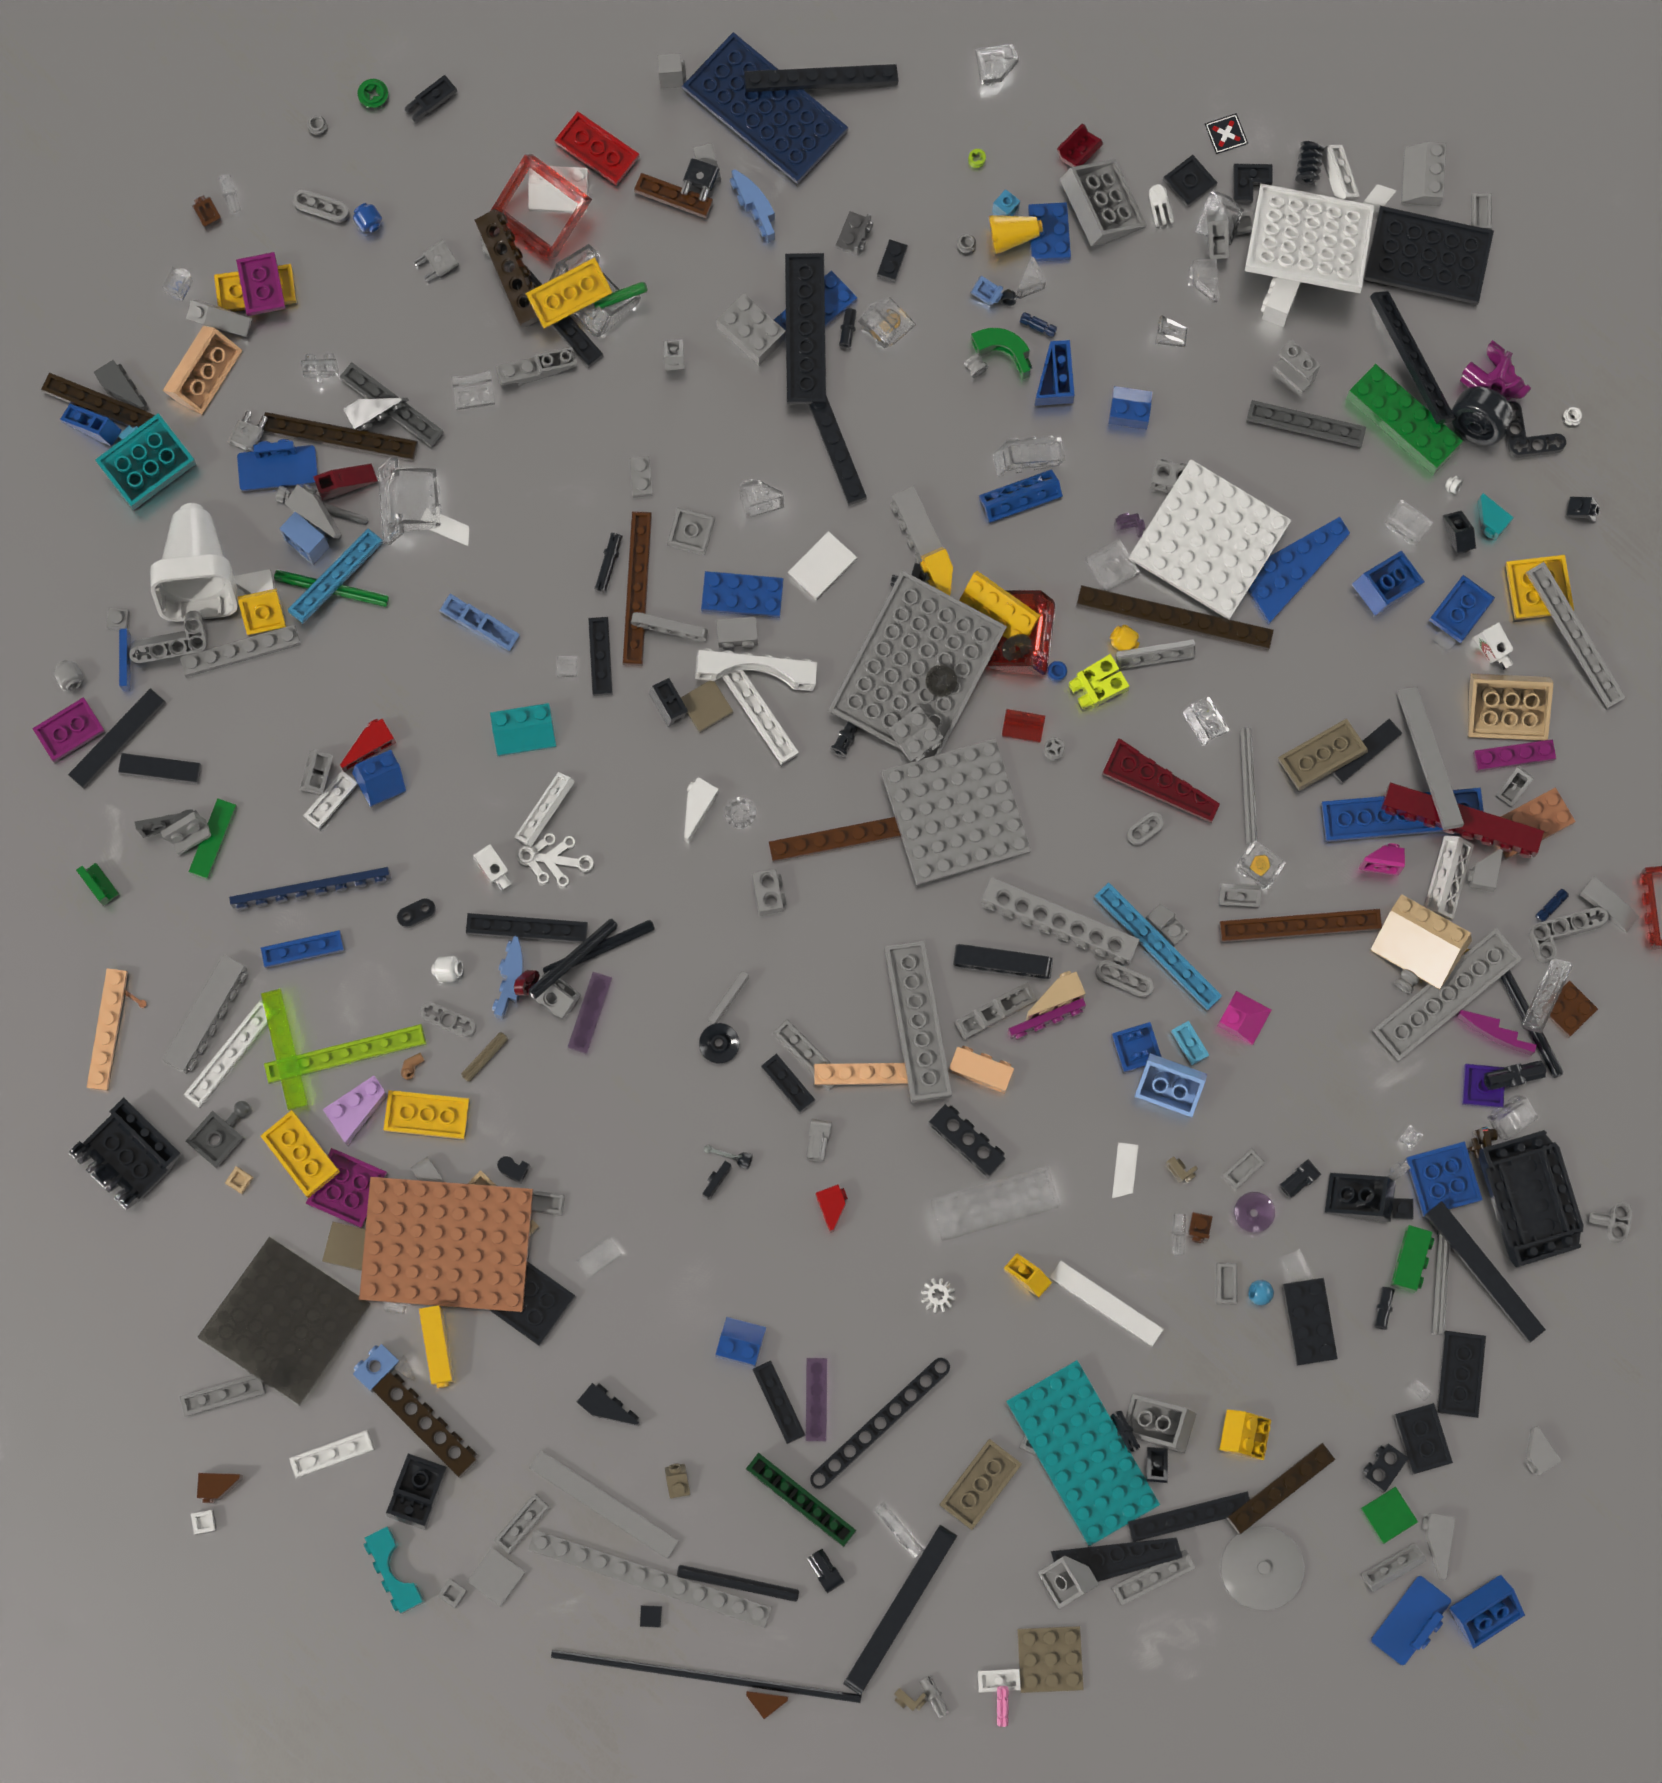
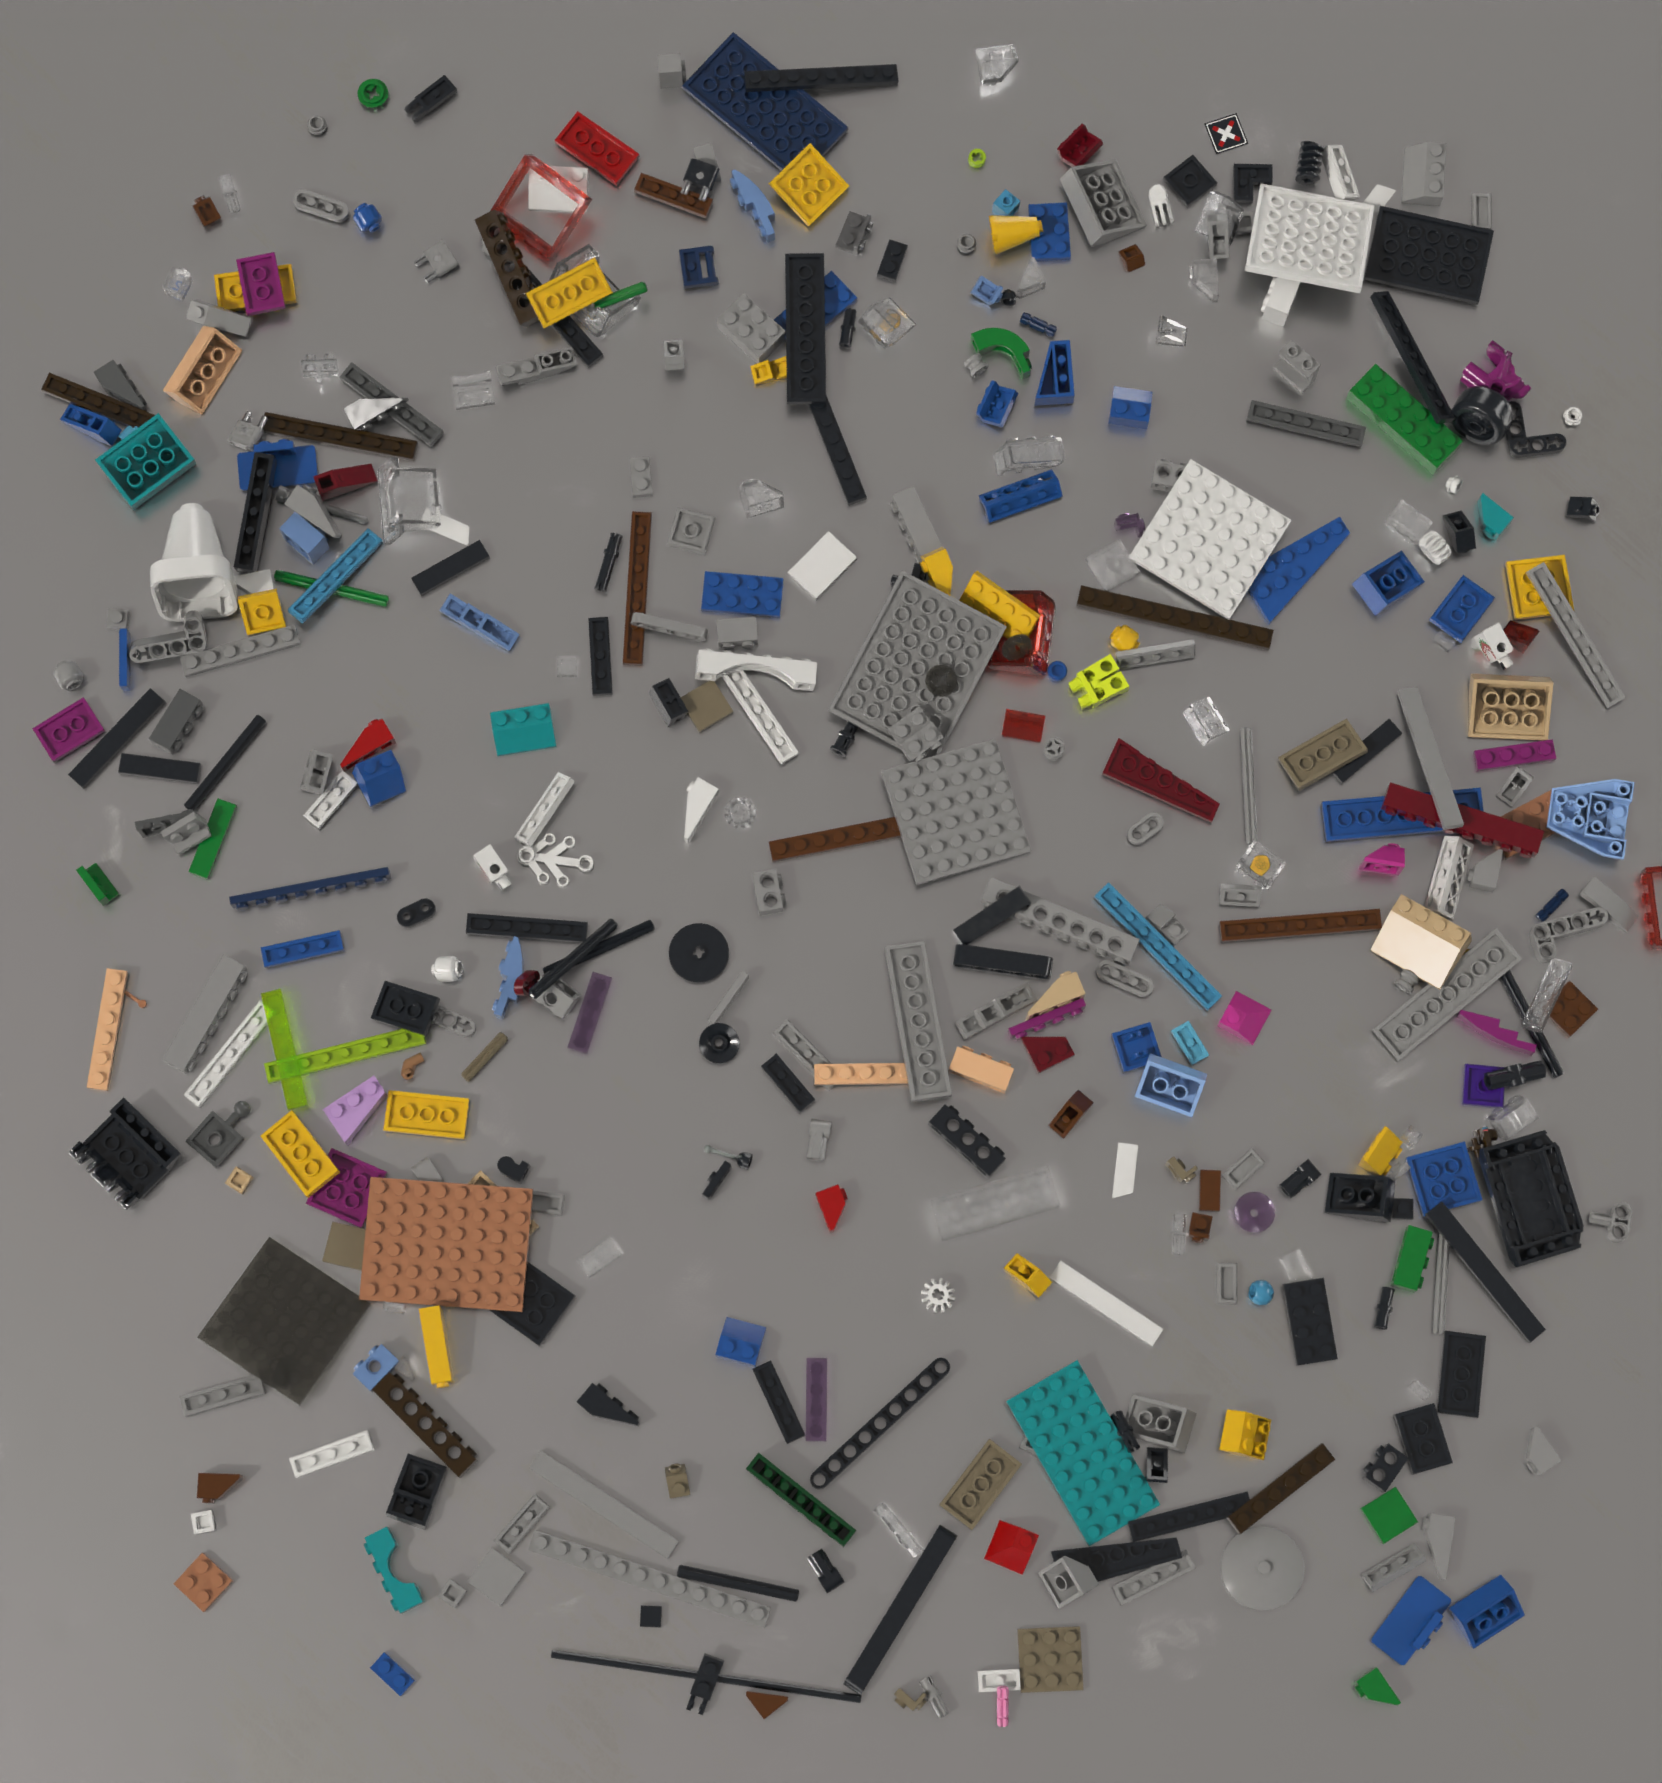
(176, 721): none -> dark grey brick
(203, 1582): none -> nougat plate
(225, 762): none -> black axle
(255, 513): none -> black brick
(392, 1674): none -> blue plate
(405, 1008): none -> black plate
(450, 567): none -> black tile
(689, 965): none -> black piece
(692, 268): none -> dark blue plate
(705, 1681): none -> black hinge
(769, 371): none -> yellow slope
(808, 184): none -> yellow plate
(992, 915): none -> black tile
(996, 404): none -> blue bracket
(1011, 1547): none -> red slope
(1047, 1051): none -> dark red wing
(1071, 1113): none -> reddish brown slope
(1132, 257): none -> reddish brown slope
(1209, 1190): none -> reddish brown tile
(1375, 1688): none -> green slope
(1380, 1153): none -> yellow slope
(1435, 547): none -> white gear
(1520, 635): none -> clear red slope
(1593, 815): none -> light blue wedge

